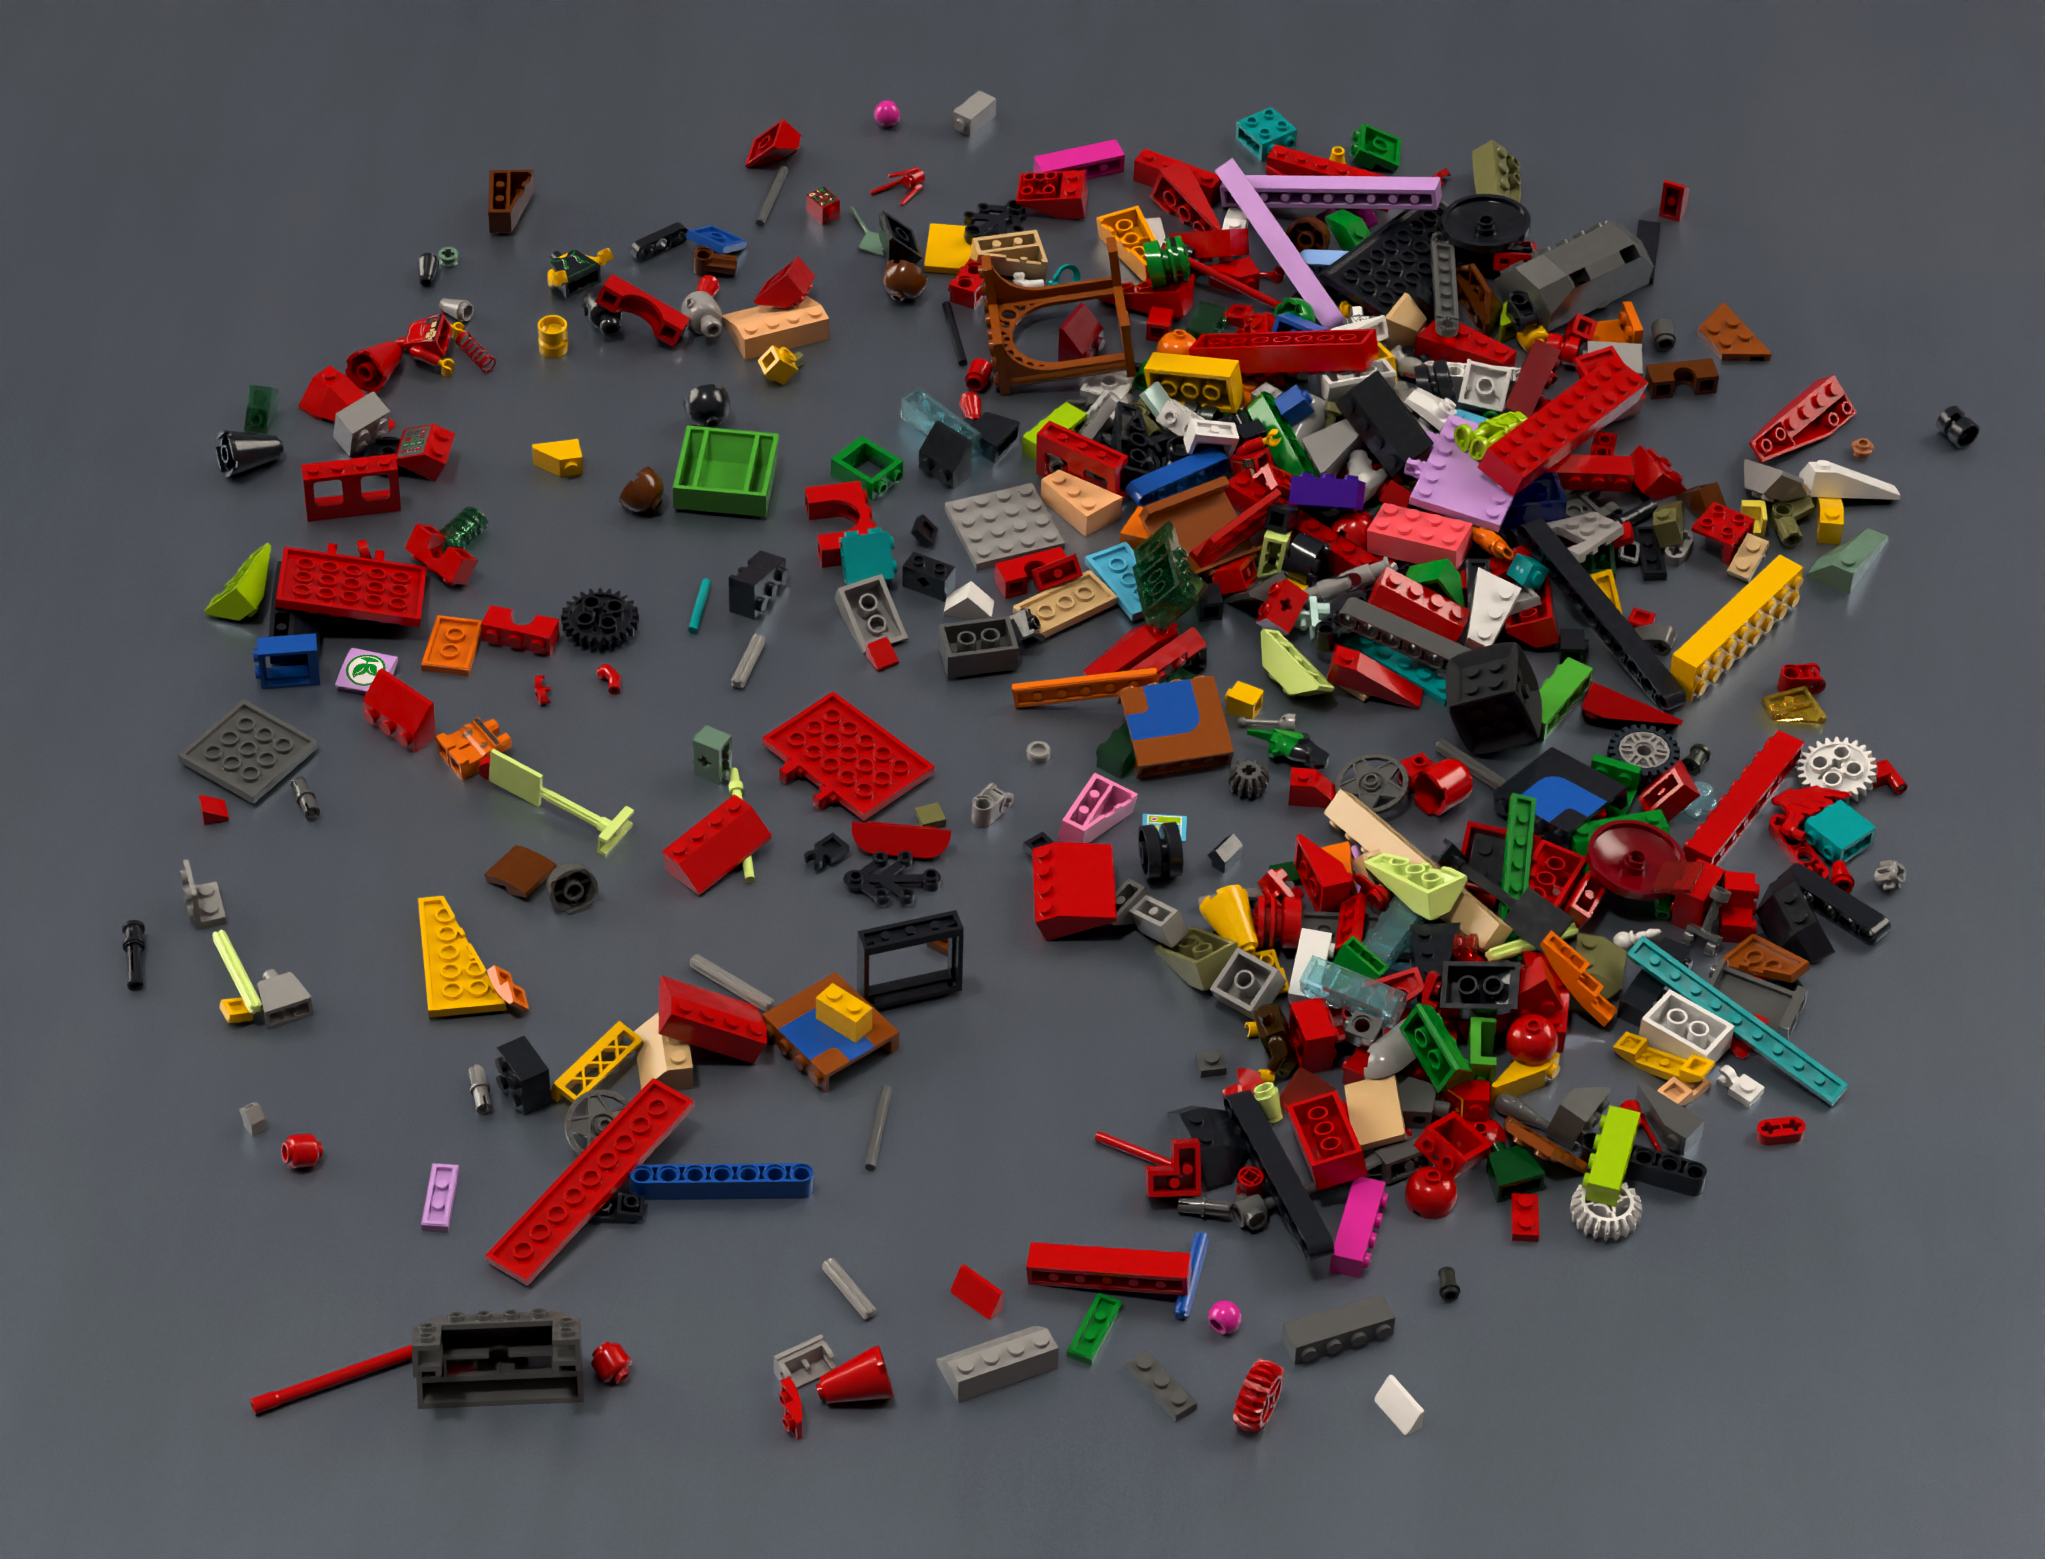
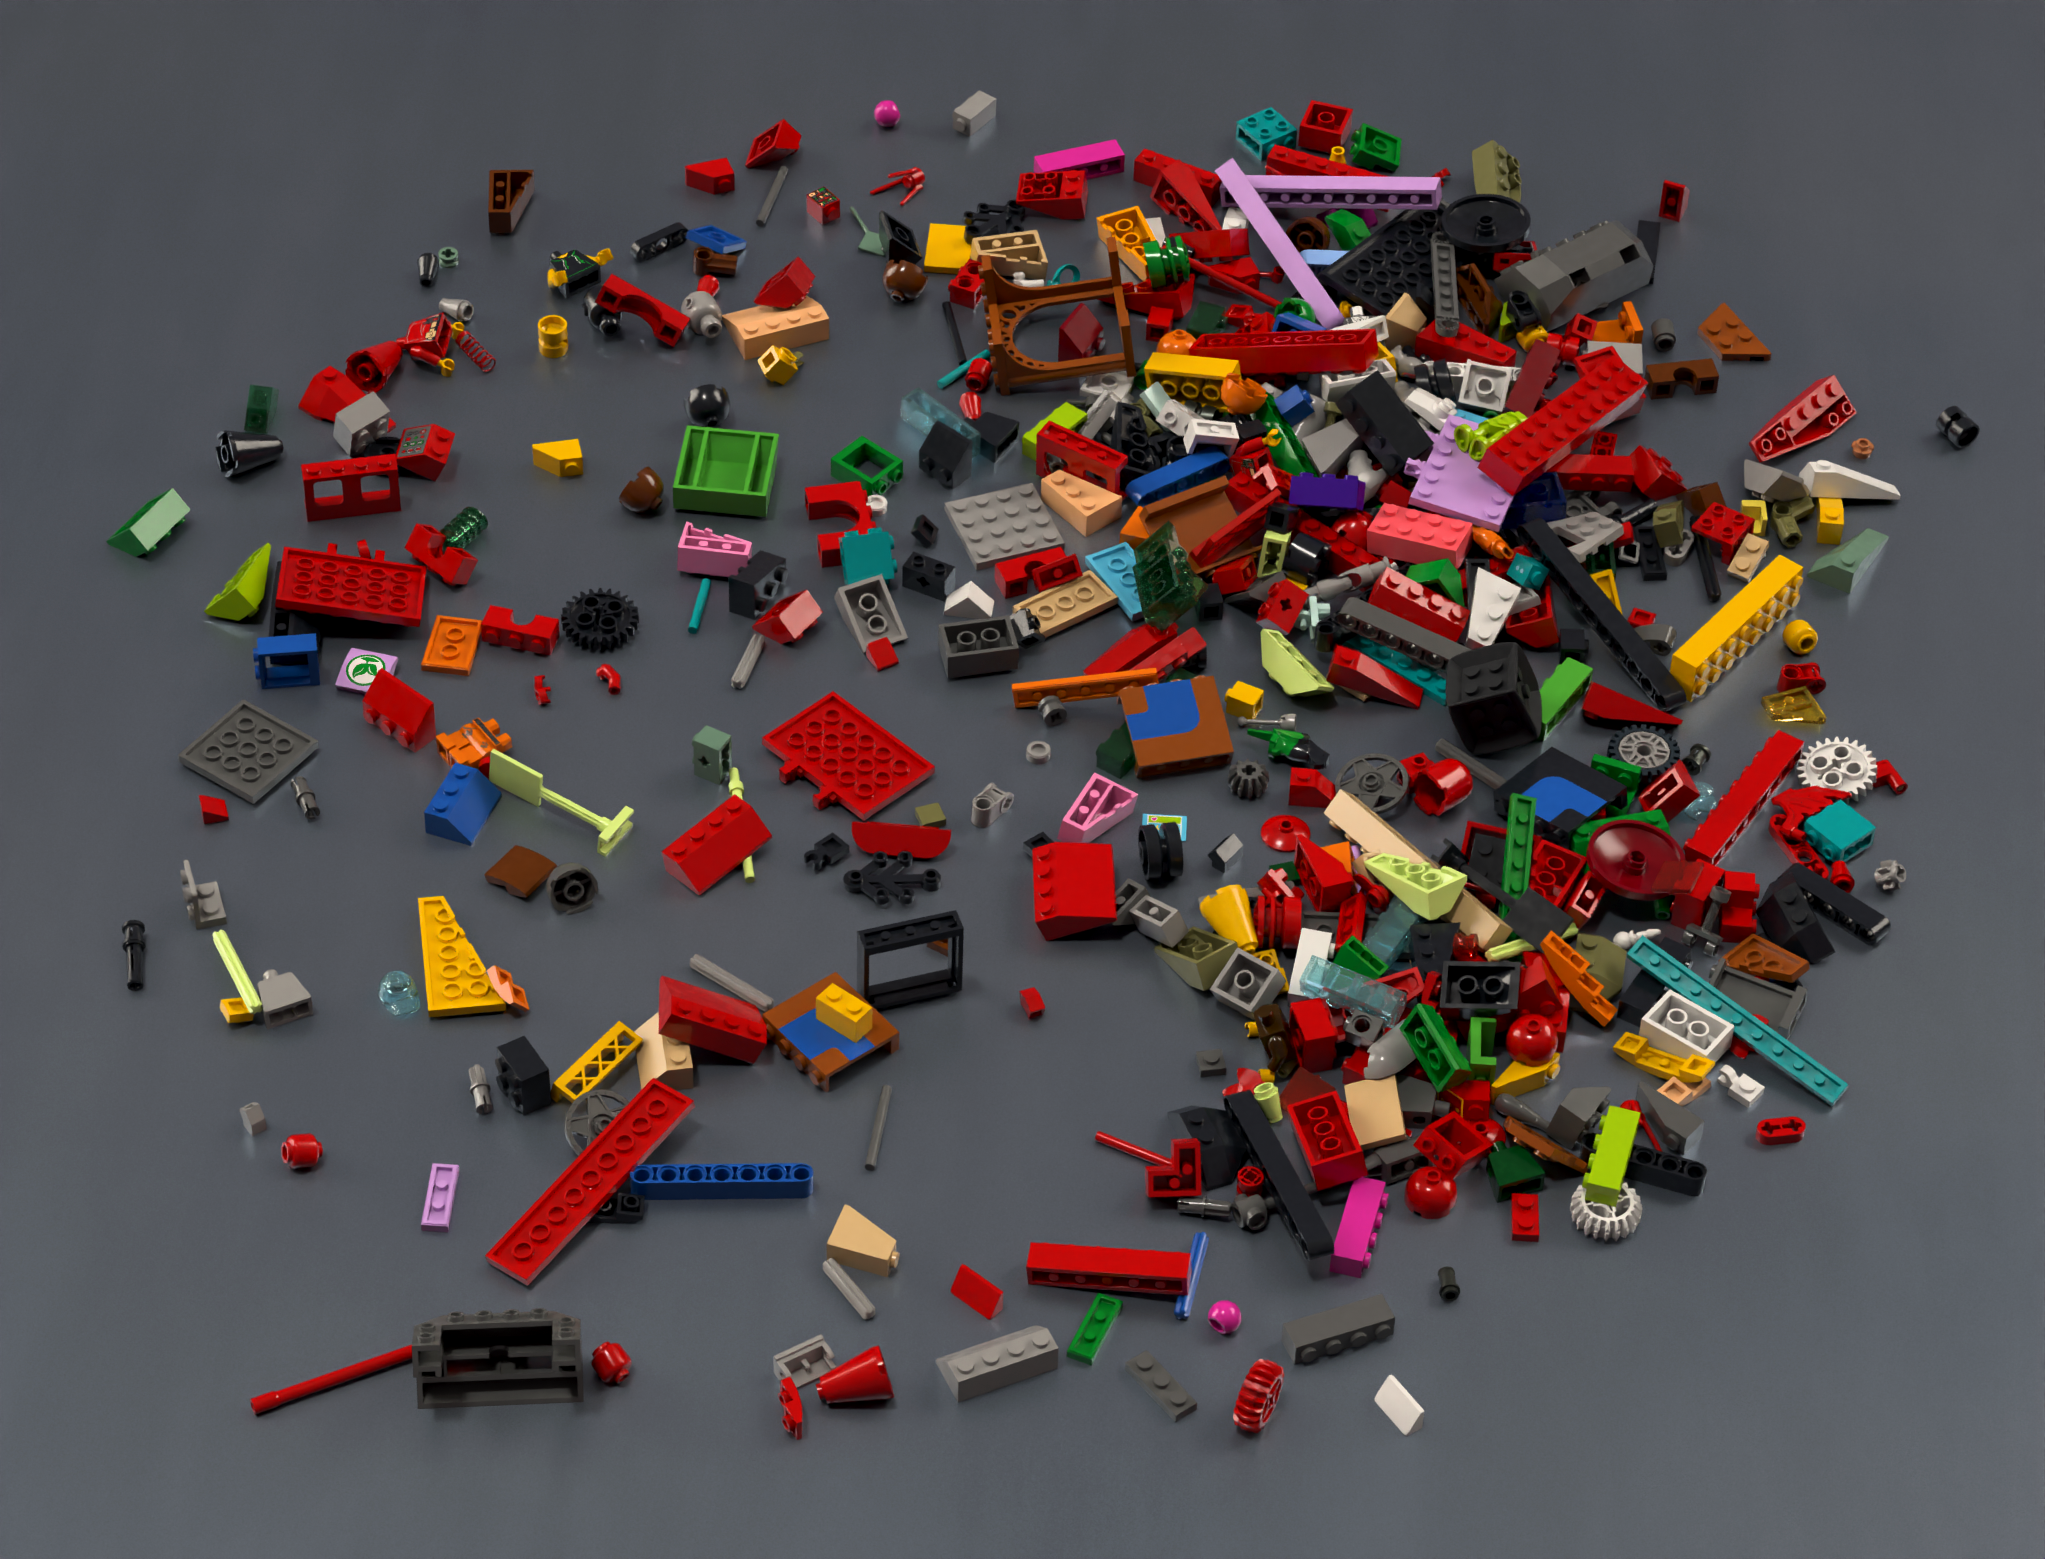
(150, 524): none -> slope
(399, 993): none -> clear light blue piece
(461, 805): none -> blue slope
(711, 176): none -> red slope
(711, 554): none -> bright pink wedge
(789, 618): none -> red slope
(861, 1244): none -> tan slope
(878, 505): none -> white tile
(952, 376): none -> teal bar
(1032, 1002): none -> red piece
(1052, 710): none -> dark grey wheel
(1241, 395): none -> orange cylinder
(1281, 831): none -> red dish
(1325, 126): none -> red brick
(1706, 564): none -> black axle
(1800, 637): none -> yellow head

